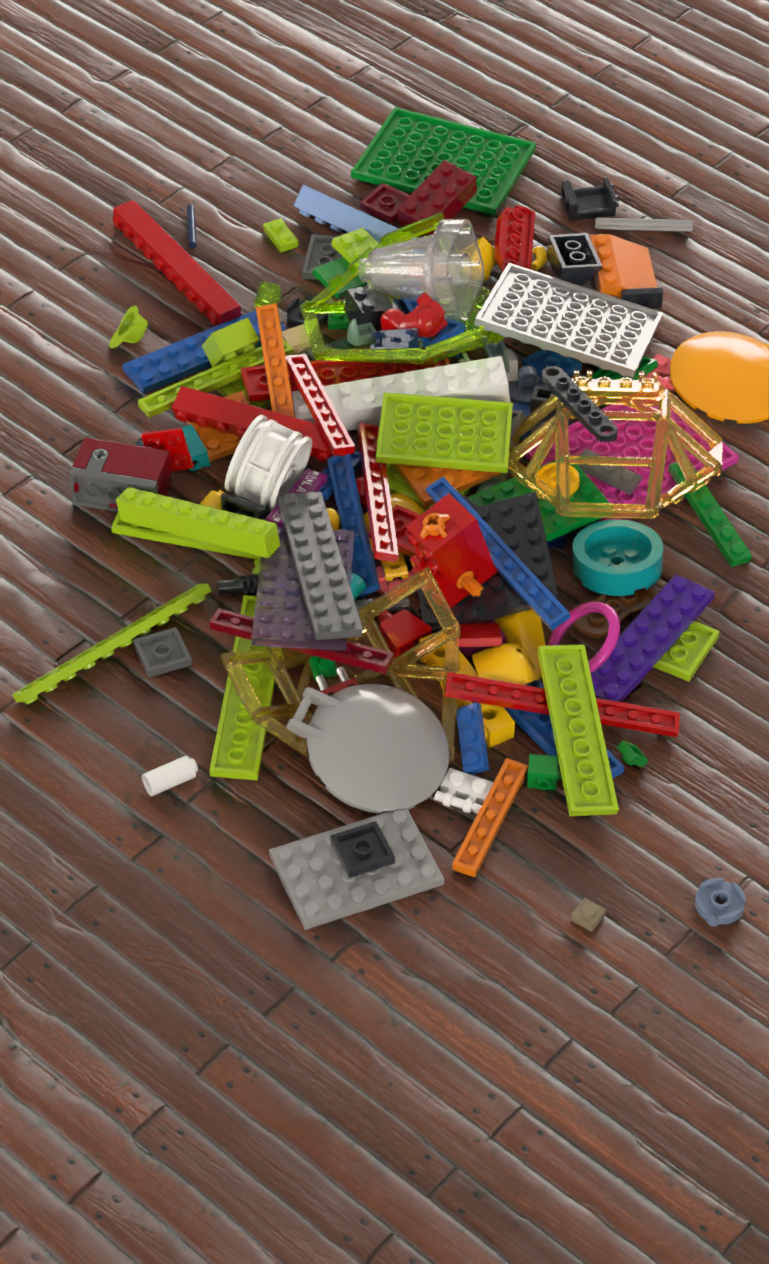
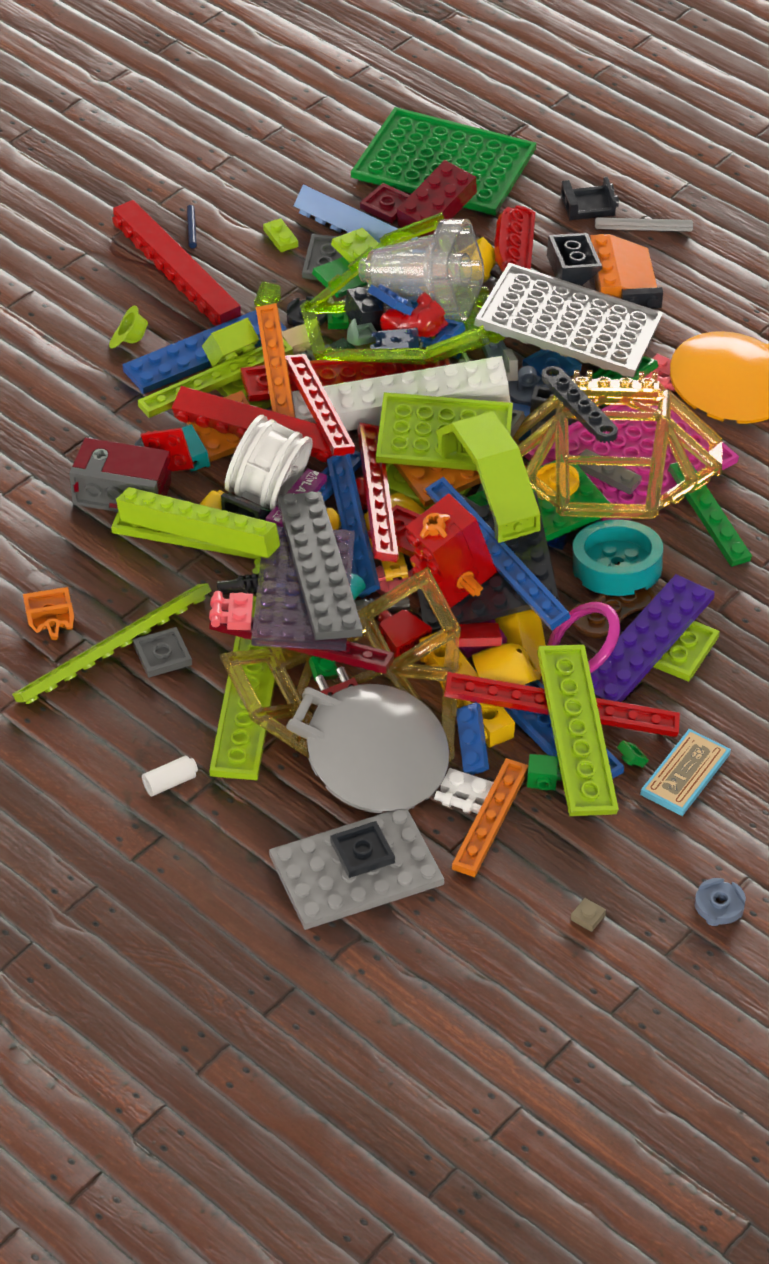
(49, 610): none -> orange plate
(239, 610): none -> coral plate
(391, 298): none -> blue plate
(500, 472): none -> lime panel
(541, 258): yellow arm -> none
(685, 772): none -> tile

